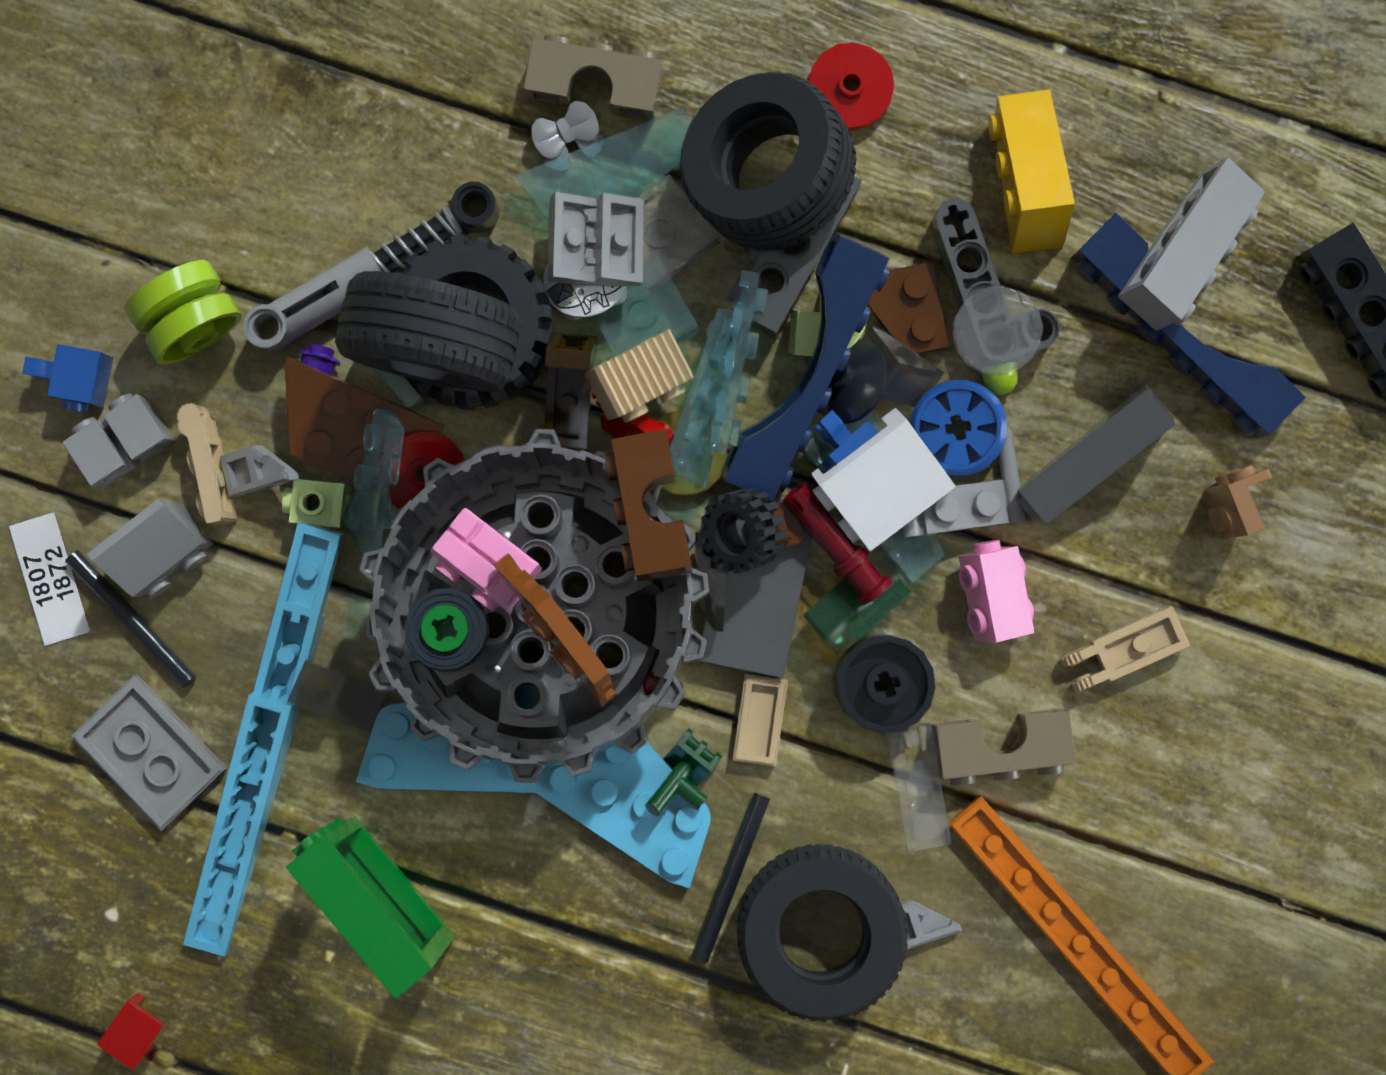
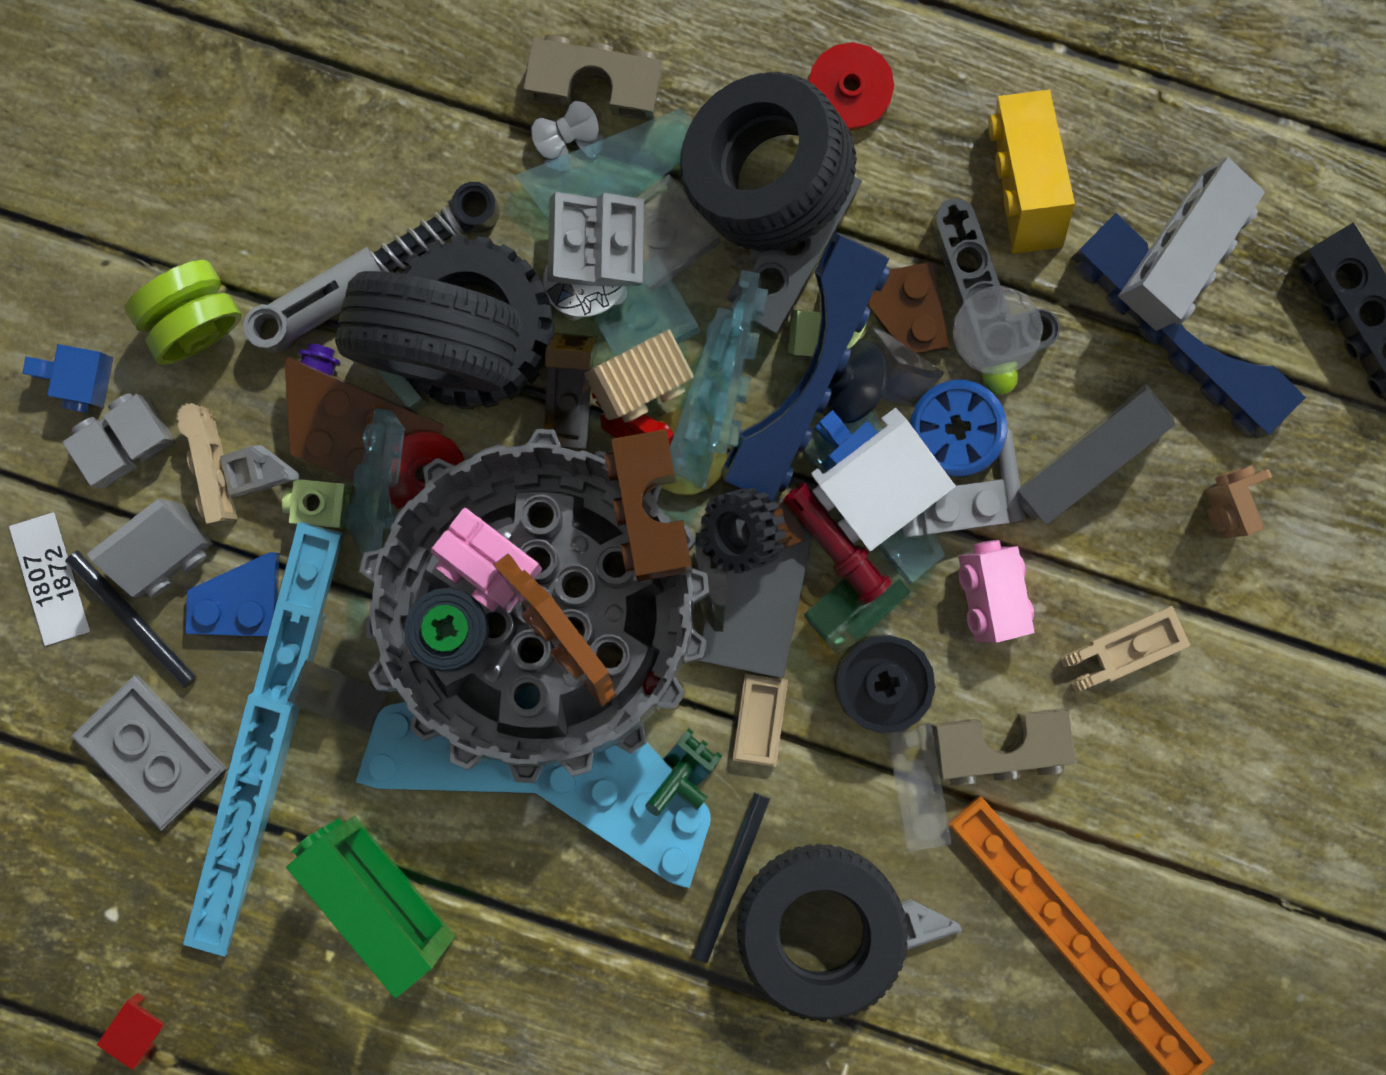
(236, 601): none -> blue wing

